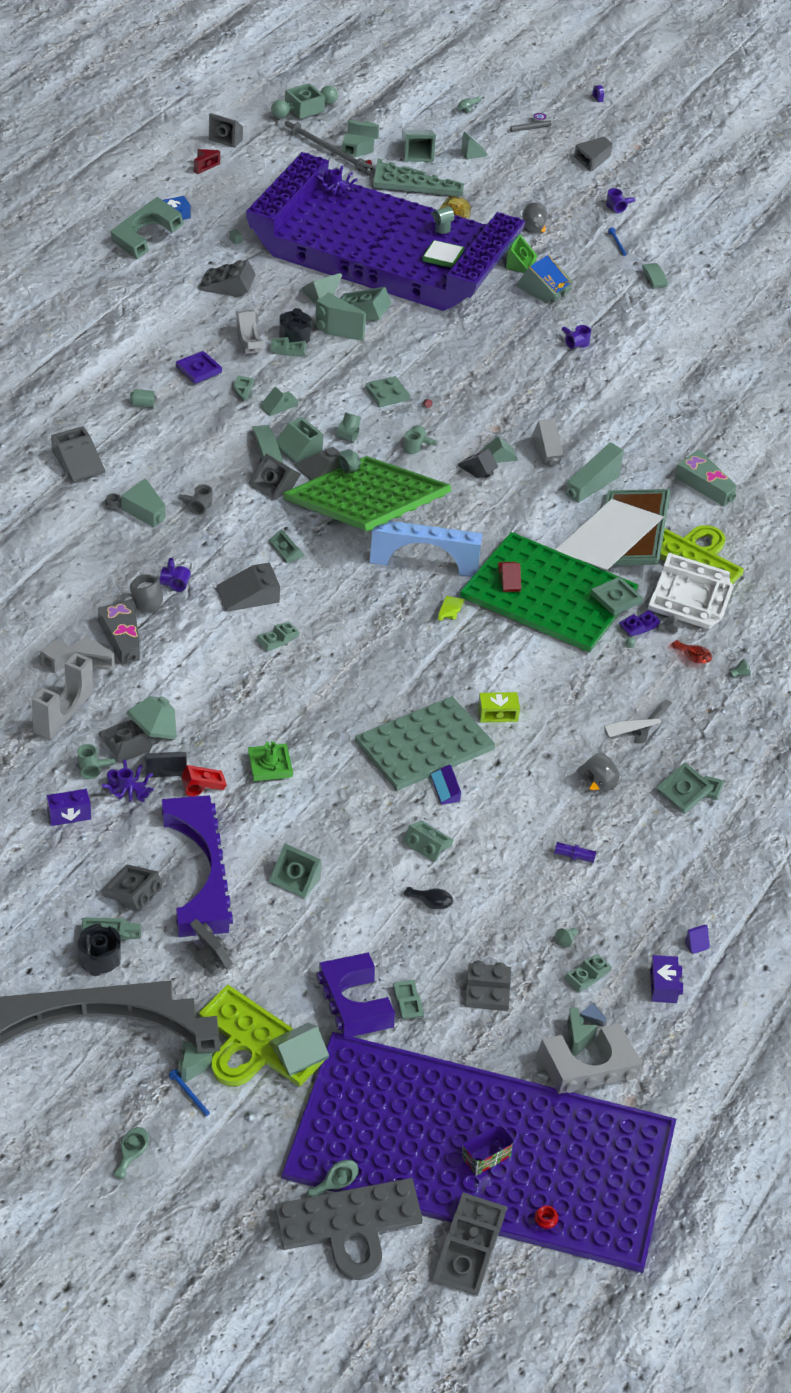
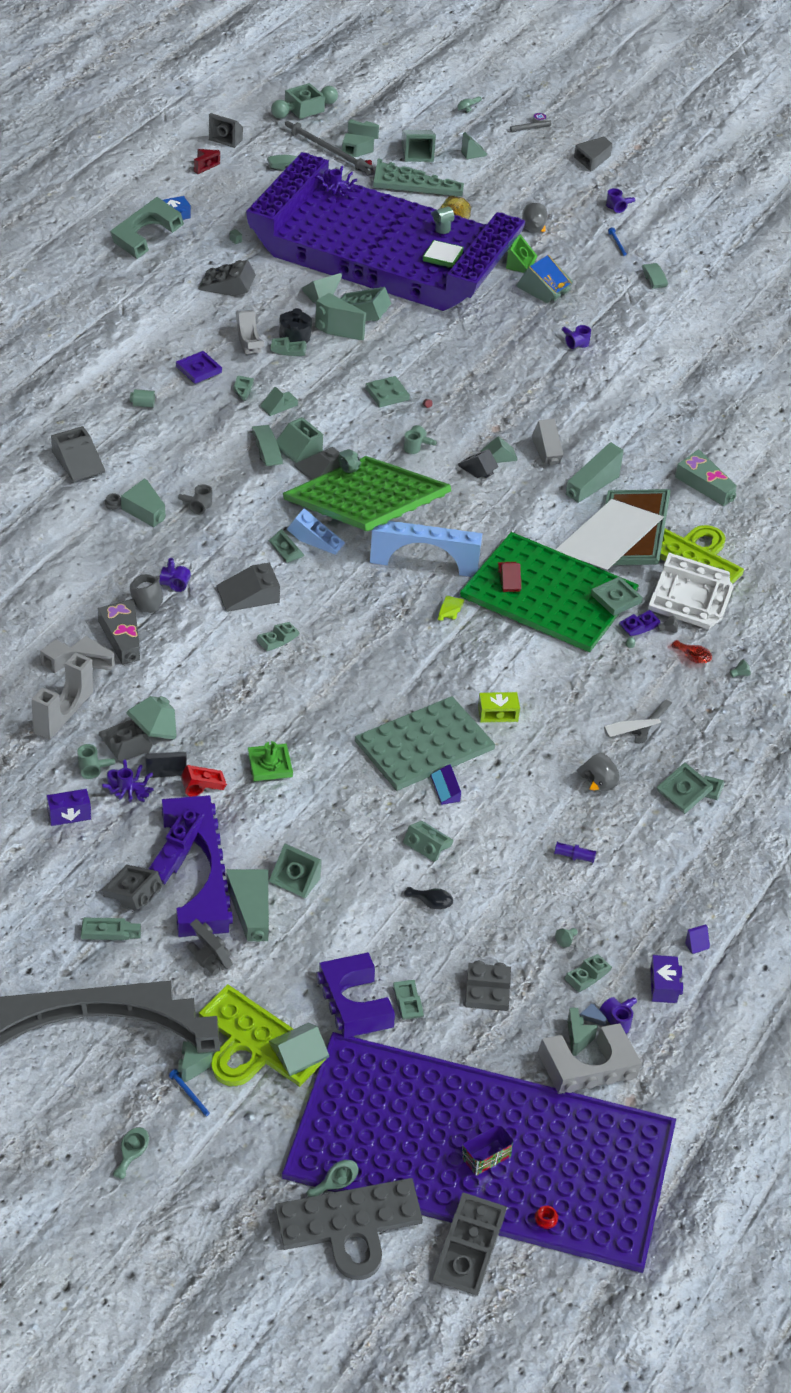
(99, 949): black brick -> none
(178, 843): none -> dark purple slope
(251, 901): none -> sand green slope
(273, 477): dark grey slope -> none
(280, 161): none -> sand green slope
(313, 532): none -> light blue slope
(349, 427): sand green piece -> none
(598, 93): dark purple tile -> none
(619, 1012): none -> dark purple piece

